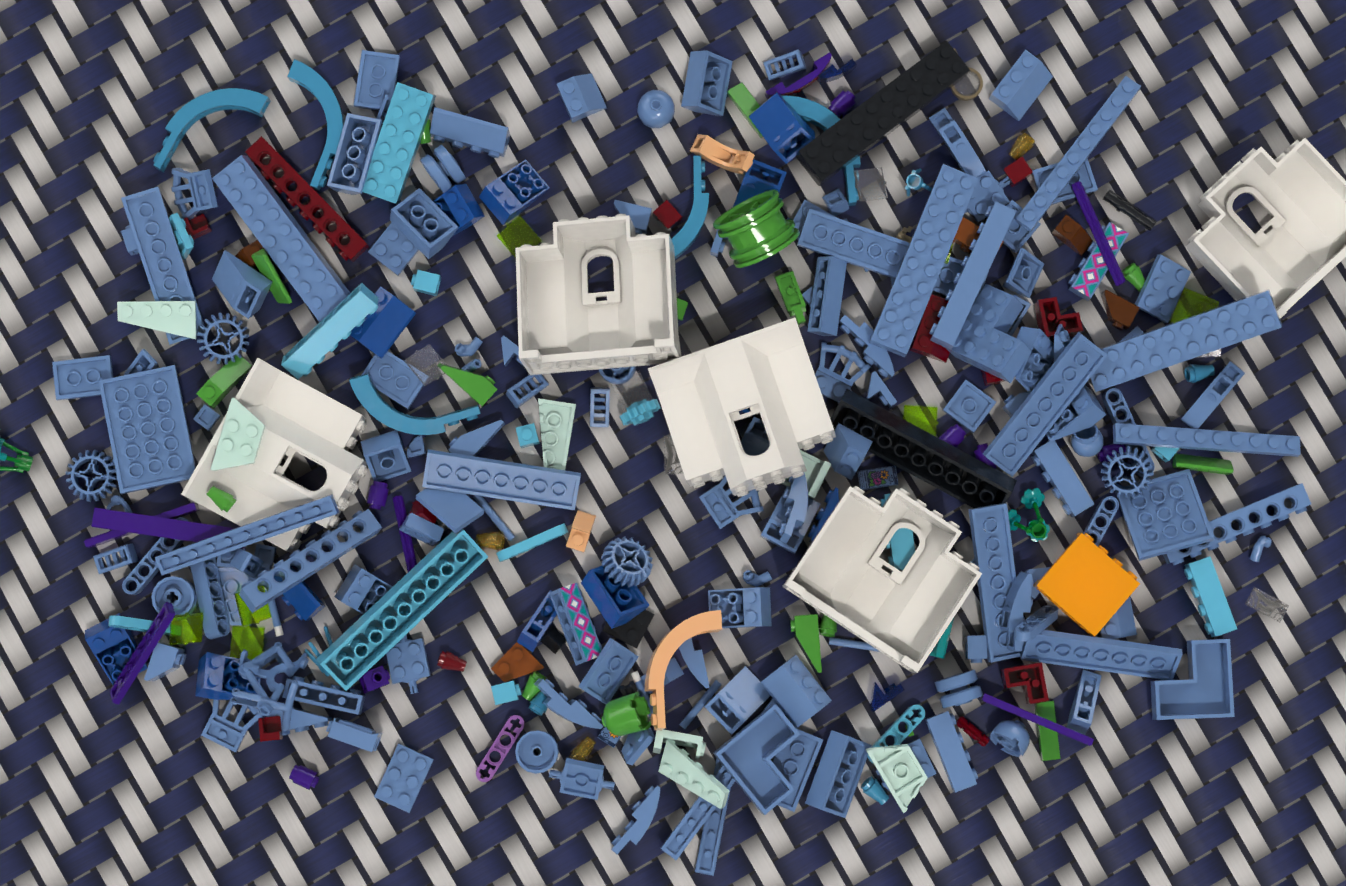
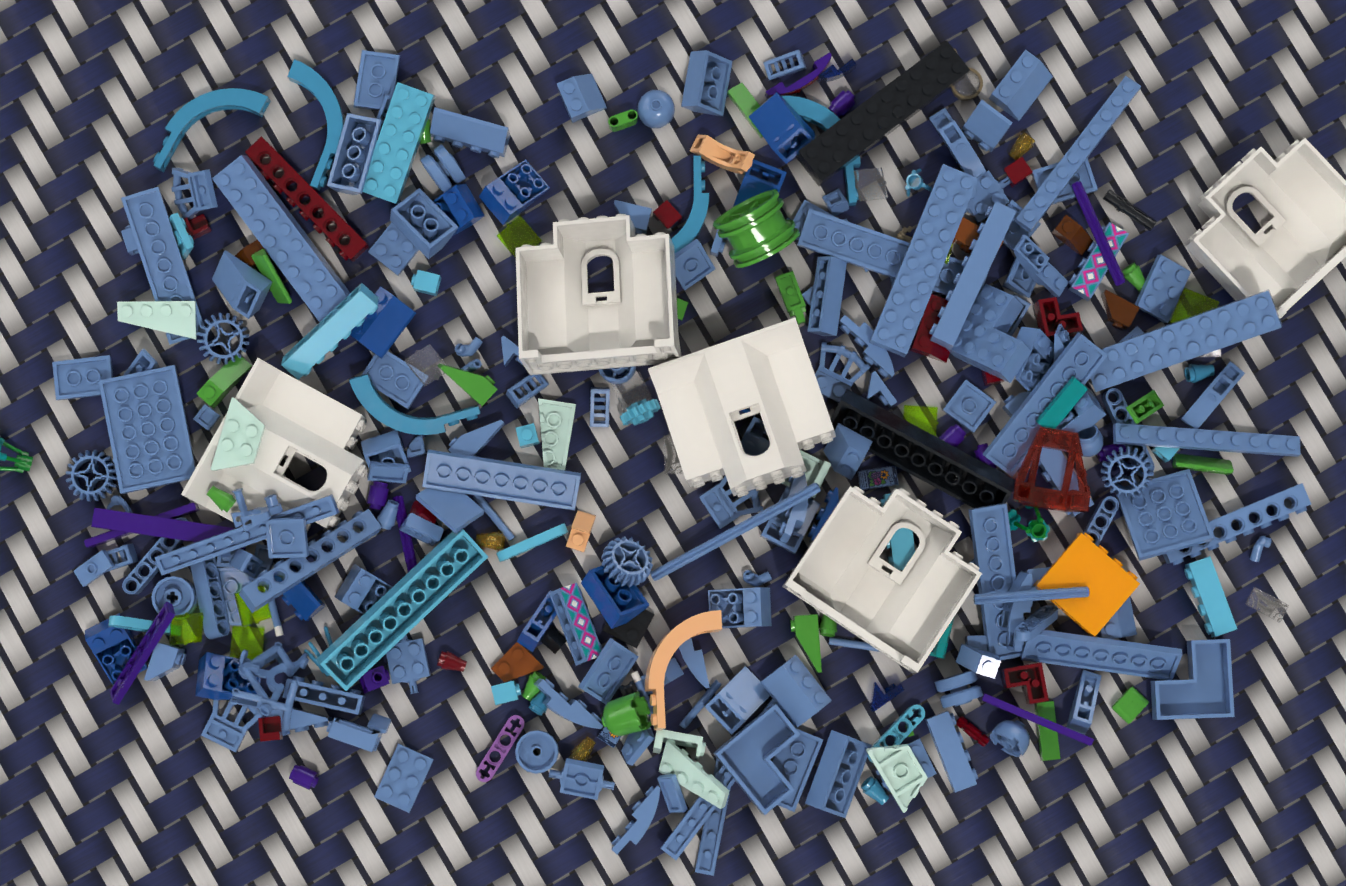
(94, 568): none -> medium blue plate
(255, 515): none -> medium blue piece
(287, 537): none -> medium blue plate
(379, 723): none -> medium blue slope
(387, 472): none -> medium blue tile
(388, 515): none -> medium blue cone
(623, 120): none -> bright green piece
(672, 793): none -> medium blue tile
(692, 264): none -> medium blue plate
(735, 531): none -> medium blue axle
(978, 660): none -> medium blue slope
(986, 126): none -> medium blue slope
(1031, 595): none -> medium blue axle
(1037, 266): none -> medium blue slope
(1051, 499): none -> clear red windscreen
(1062, 404): none -> teal tile
(1130, 704): none -> bright green piece
(1144, 406): none -> bright green slope

